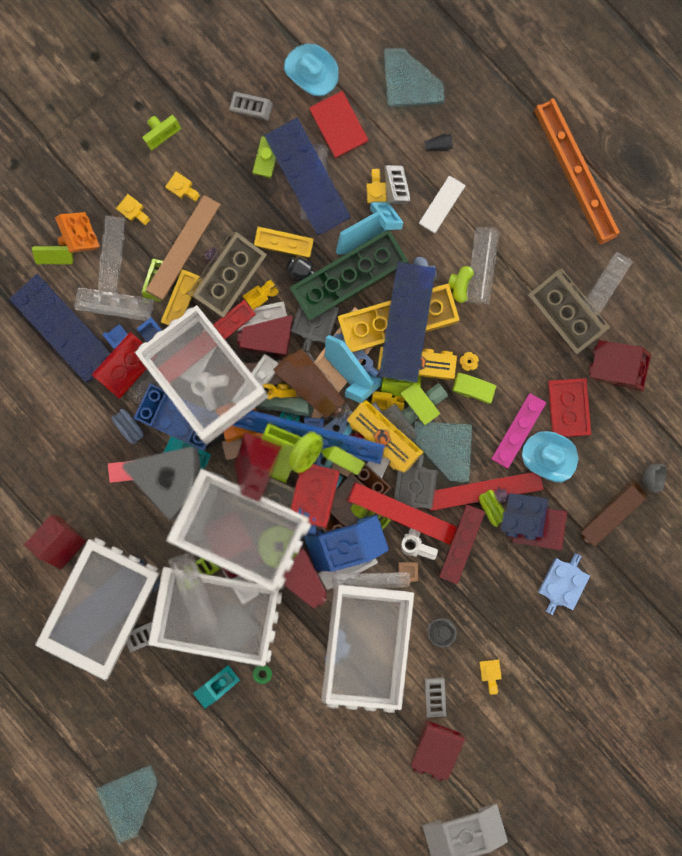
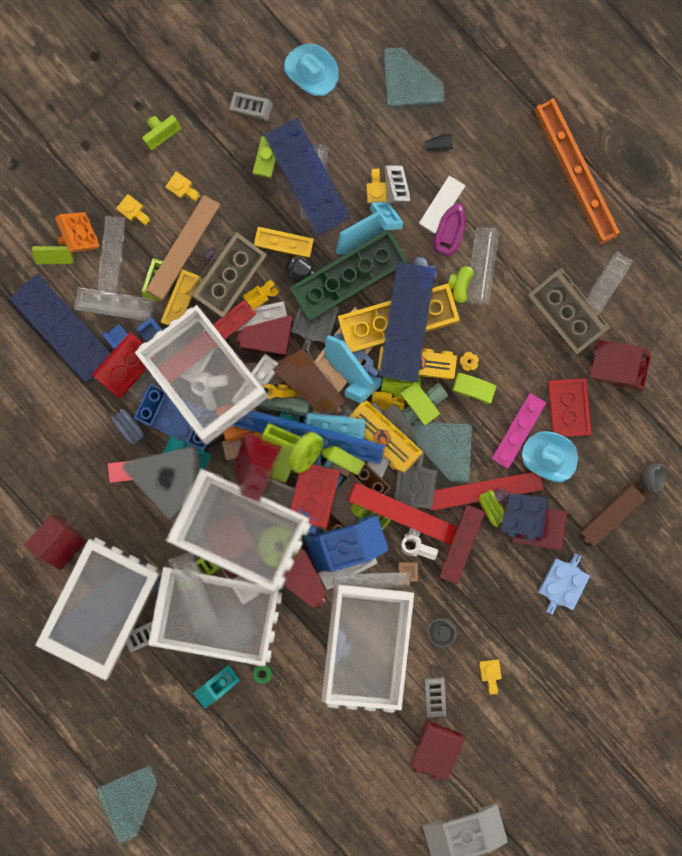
(338, 124): red tile -> none
(344, 425): none -> medium azure tile
(450, 230): none -> magenta piece

